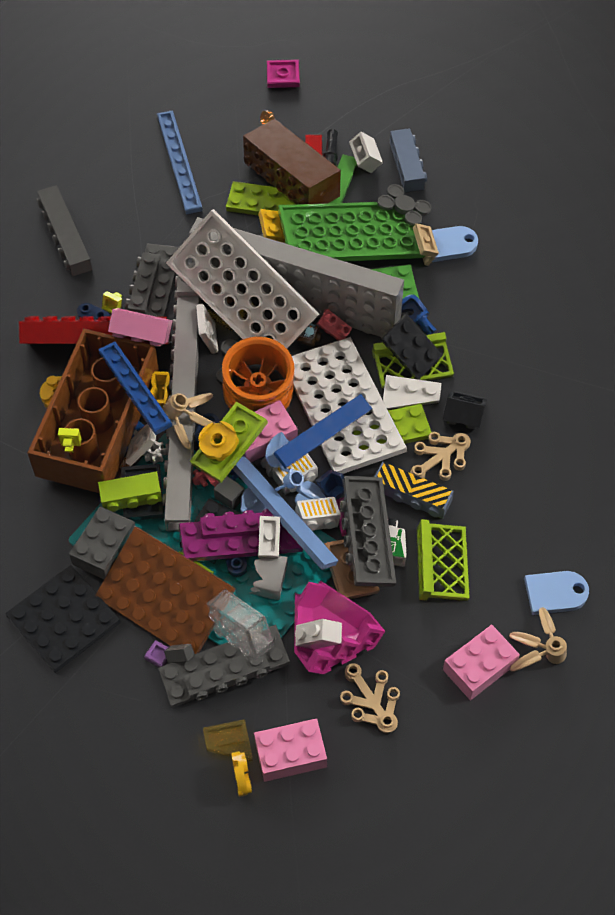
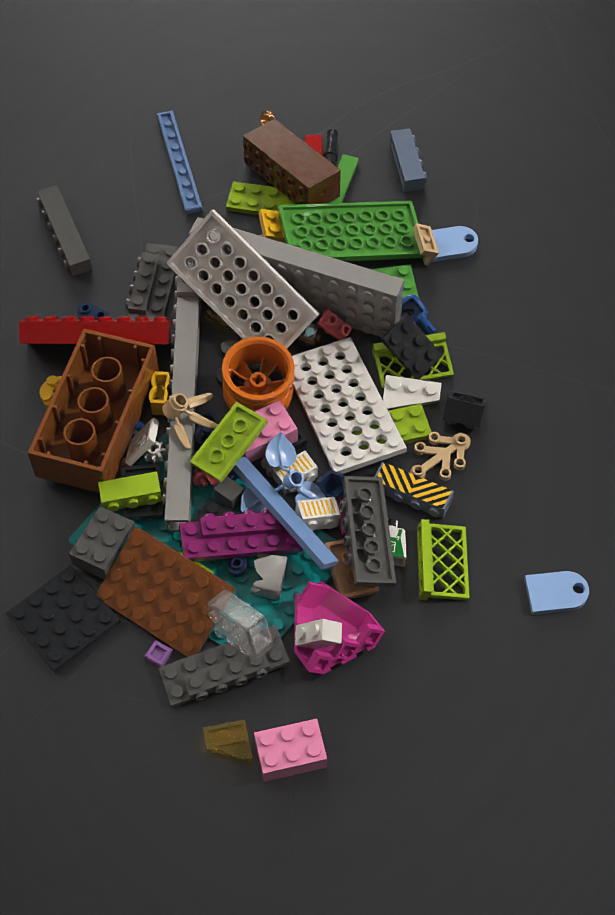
(69, 438): neon yellow tile -> none
(111, 301): neon yellow tile -> none
(135, 388): blue tile -> none
(139, 326): bright pink brick -> none
(179, 653): dark grey piece -> none
(207, 328): white tile -> none
(222, 449): yellow plate -> none
(240, 766): yellow plate -> none
(269, 537): white plate -> none
(283, 73): dark pink plate -> none
(322, 431): blue tile -> none
(365, 152): white brick -> none
(371, 700): tan plant -> none
(404, 204): dark grey piece -> none
(480, 662): bright pink brick -> none
(555, 646): tan plant -> none

